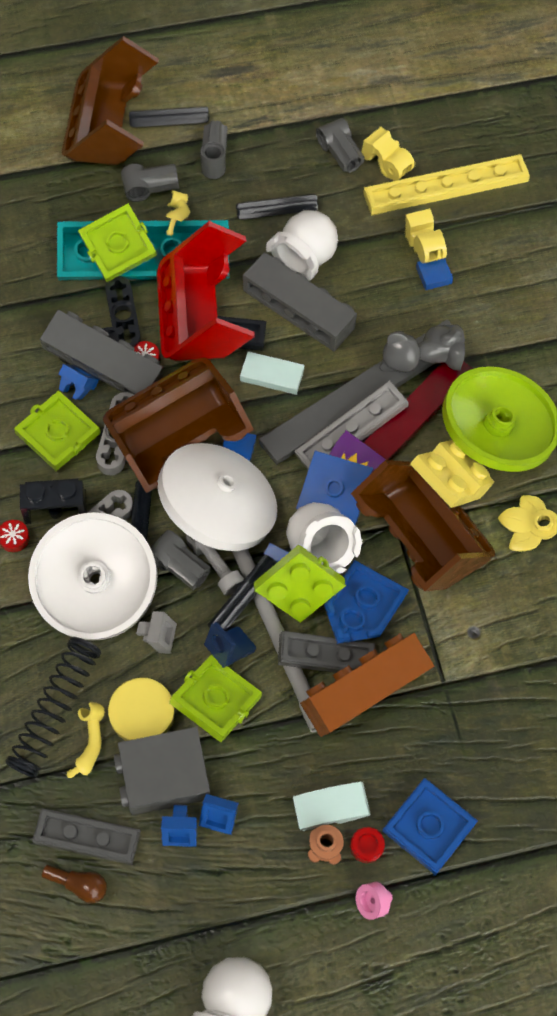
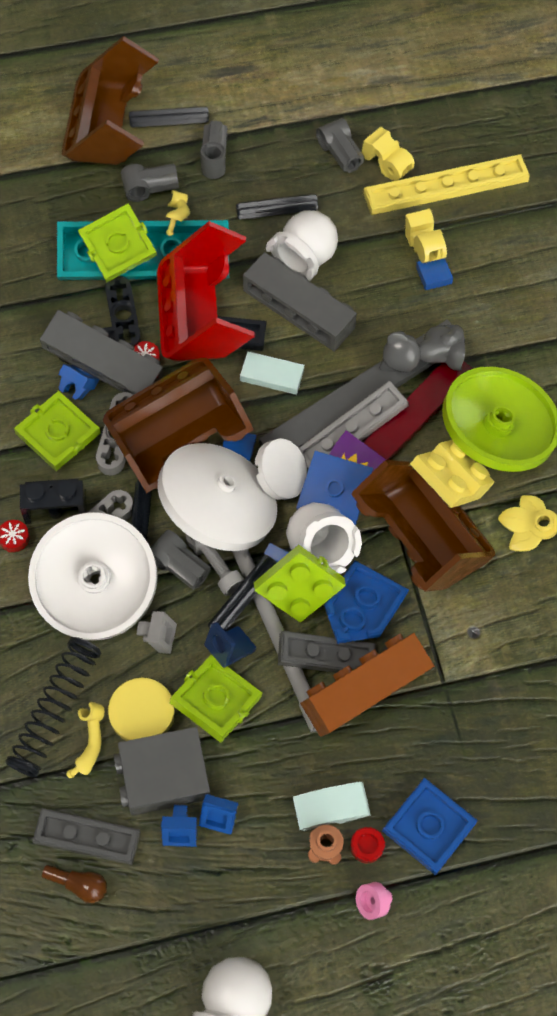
(281, 469): none -> white tile

